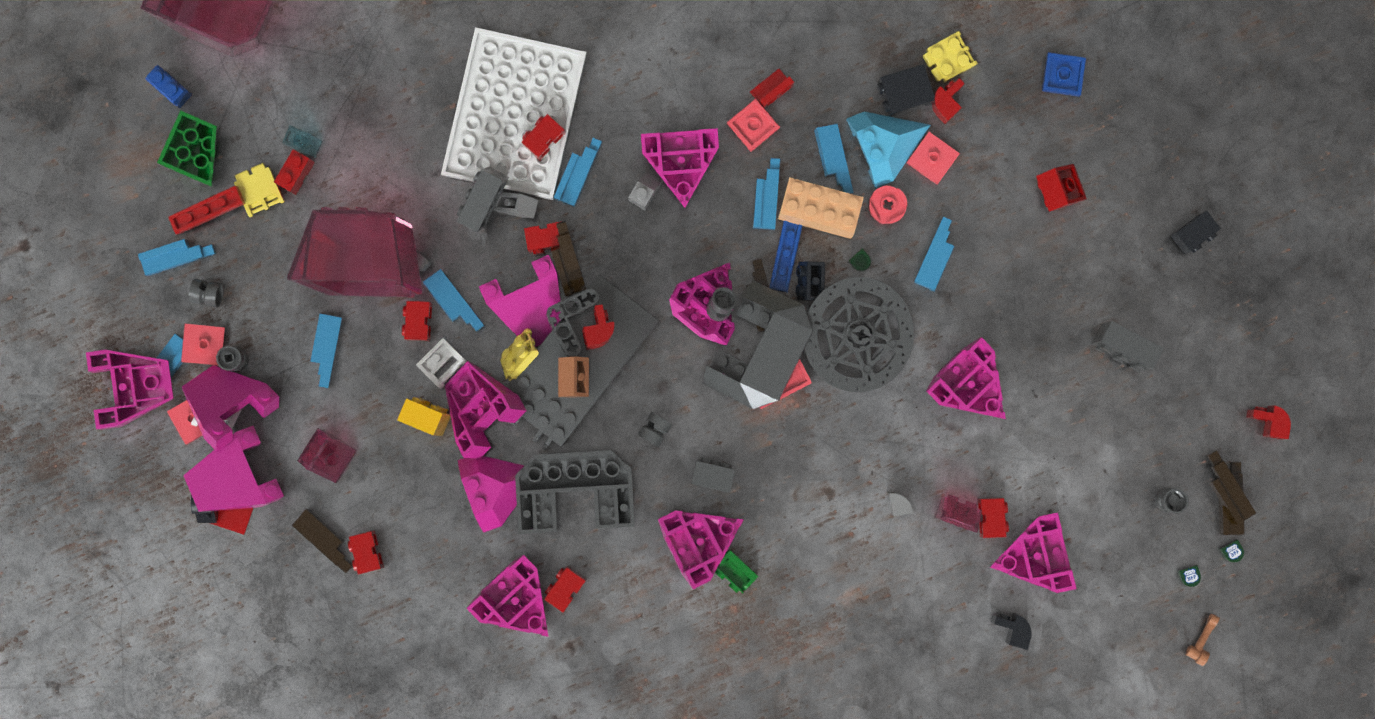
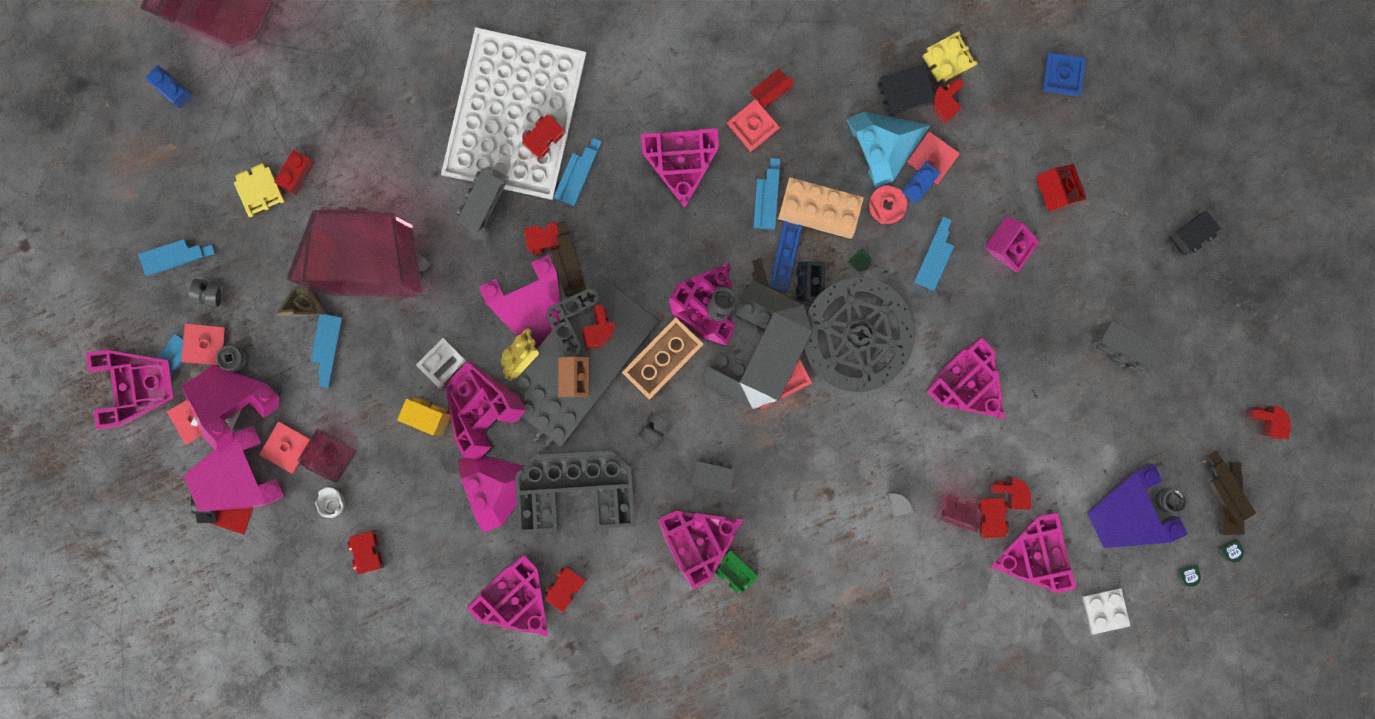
(191, 148): green wedge -> none
(206, 210): red plate -> none
(284, 447): none -> coral plate
(301, 303): none -> dark tan slope
(302, 142): clear light blue slope -> none
(322, 538): dark brown piece -> none
(330, 502): none -> white hair
(416, 321): red brick -> none
(451, 300): dark azure piece -> none
(516, 205): light grey slope -> none
(645, 189): light grey slope -> none
(662, 358): none -> light nougat brick
(833, 155): dark azure piece -> none
(921, 182): none -> blue brick
(1012, 243): none -> dark pink slope
(1018, 493): none -> red brick
(1019, 629): black brick -> none
(1106, 611): none -> white plate
(1127, 514): none -> dark purple wedge
(1197, 652): nougat brick -> none

